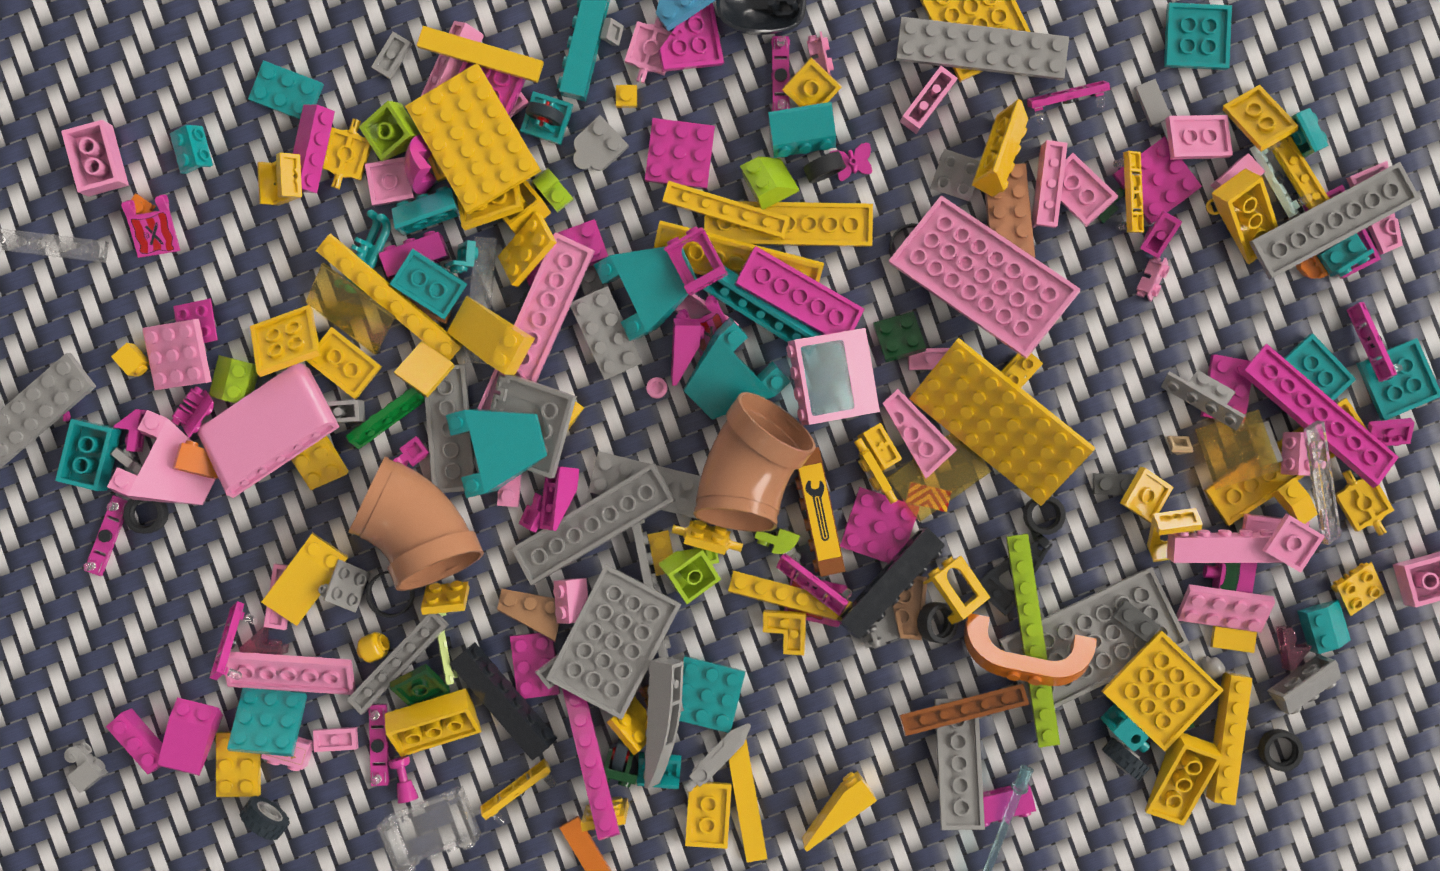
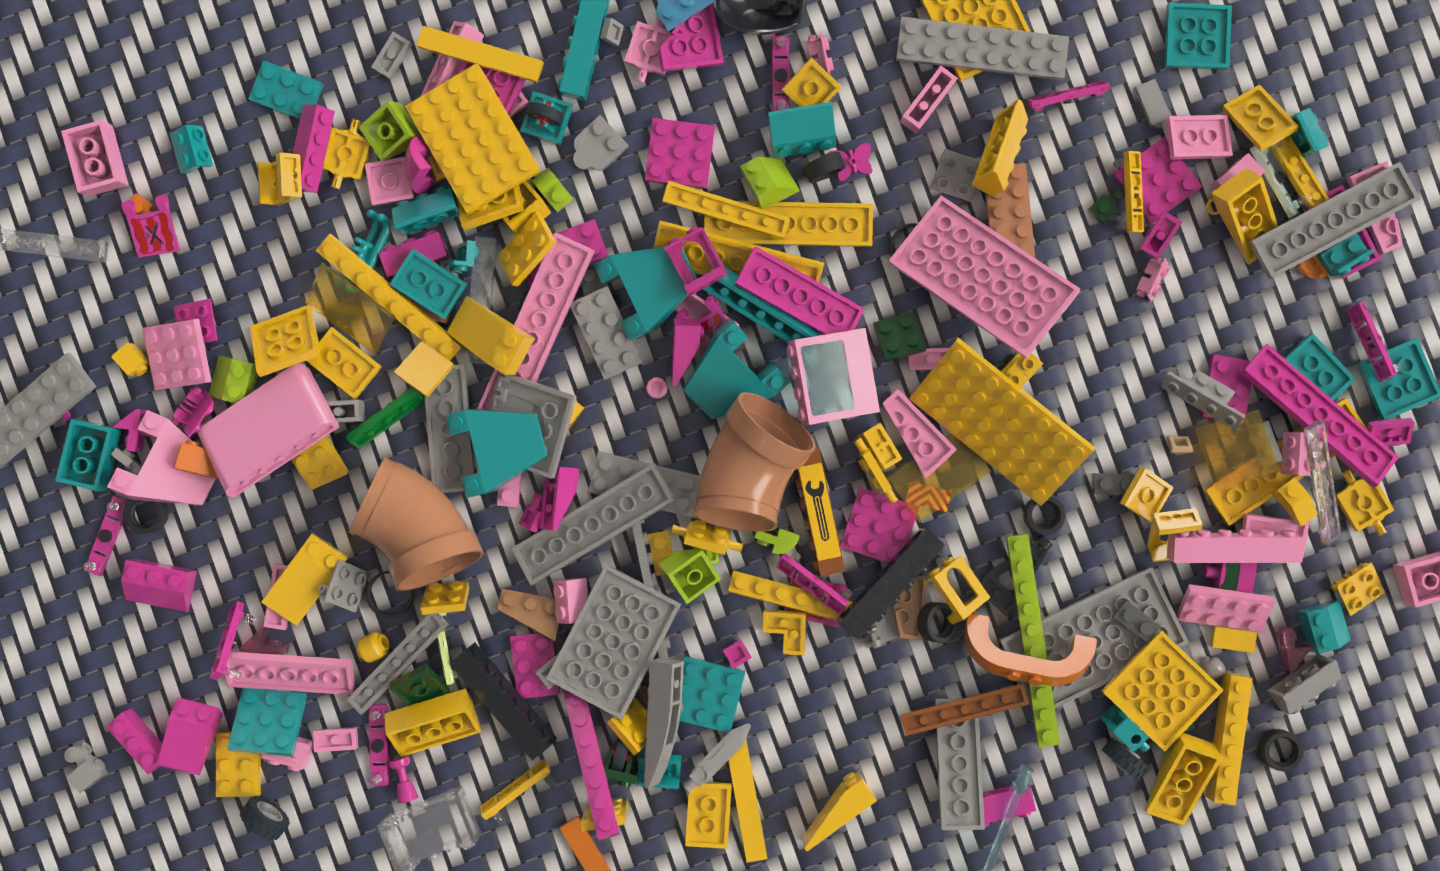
(158, 584): none -> dark pink slope
(413, 452): dark pink plate -> none
(626, 96): yellow plate -> none
(737, 653): none -> dark pink plate
(1049, 184): bright pink panel -> none
(1084, 191): bright pink plate -> none
(1293, 542): bright pink plate -> none

